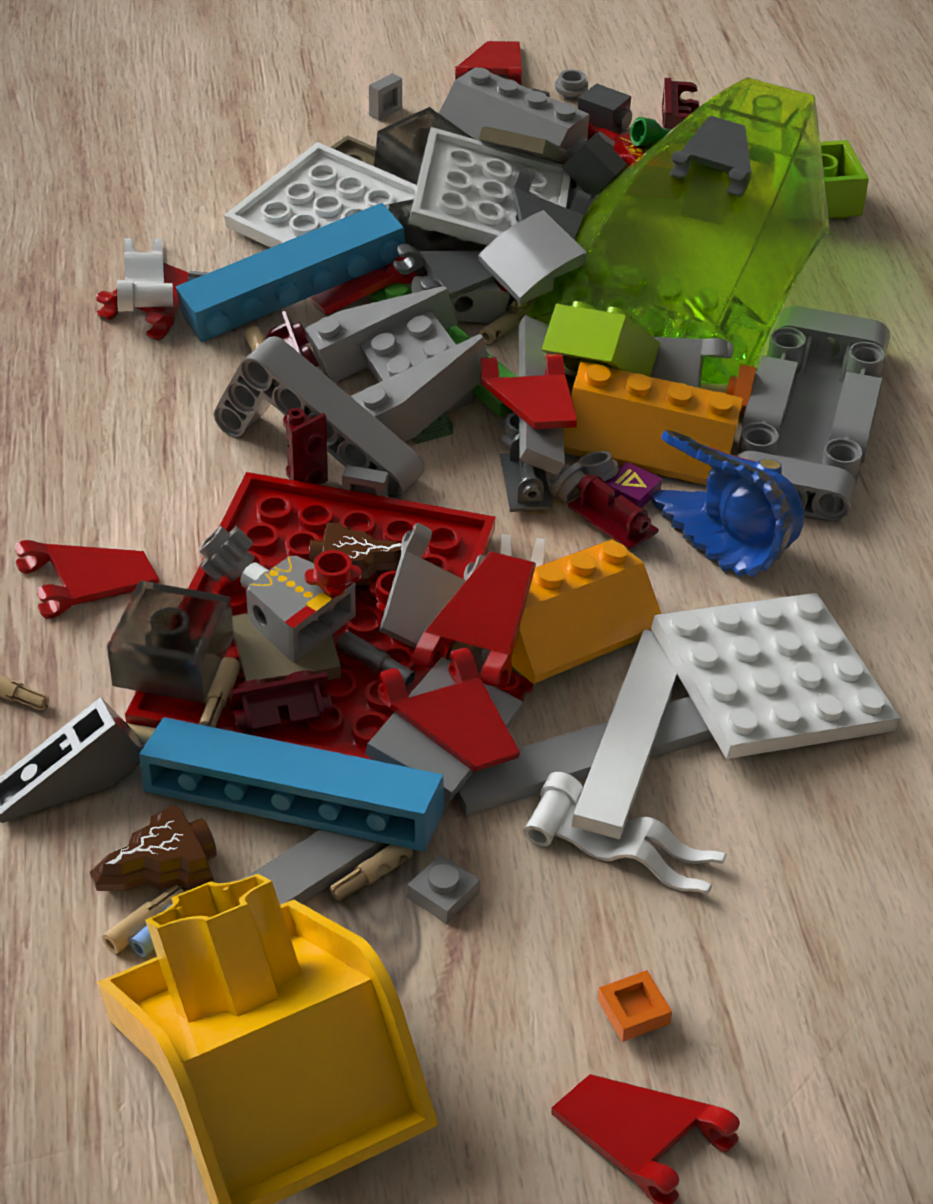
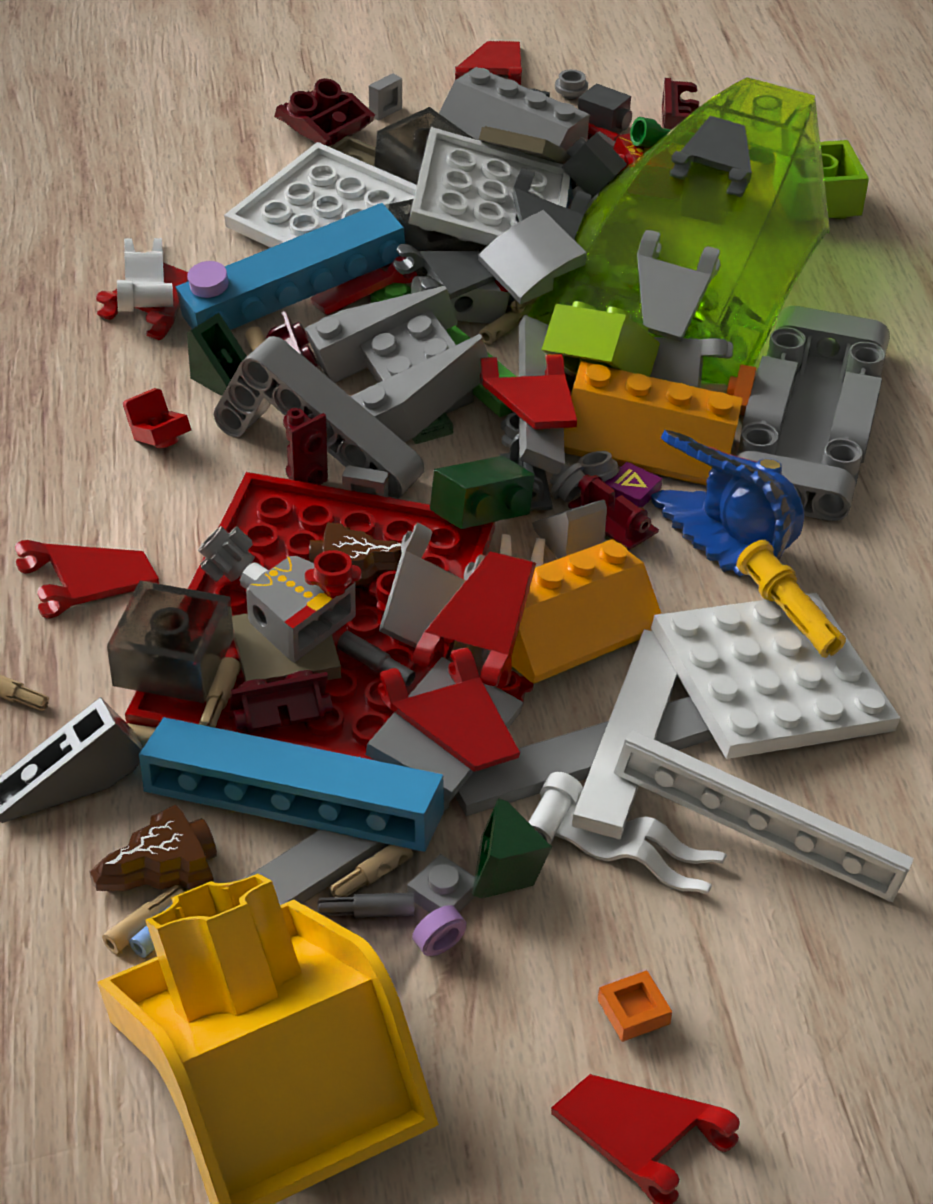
(152, 421): none -> red bracket
(208, 279): none -> lavender tile
(213, 354): none -> dark green slope
(325, 113): none -> dark red slope
(368, 905): none -> flat silver pin
(439, 930): none -> lavender tile
(481, 492): none -> dark green brick
(508, 853): none -> dark green slope
(573, 529): none -> light grey slope
(671, 291): none -> light grey flag
(763, 816): none -> white tile
(779, 584): none -> yellow pin

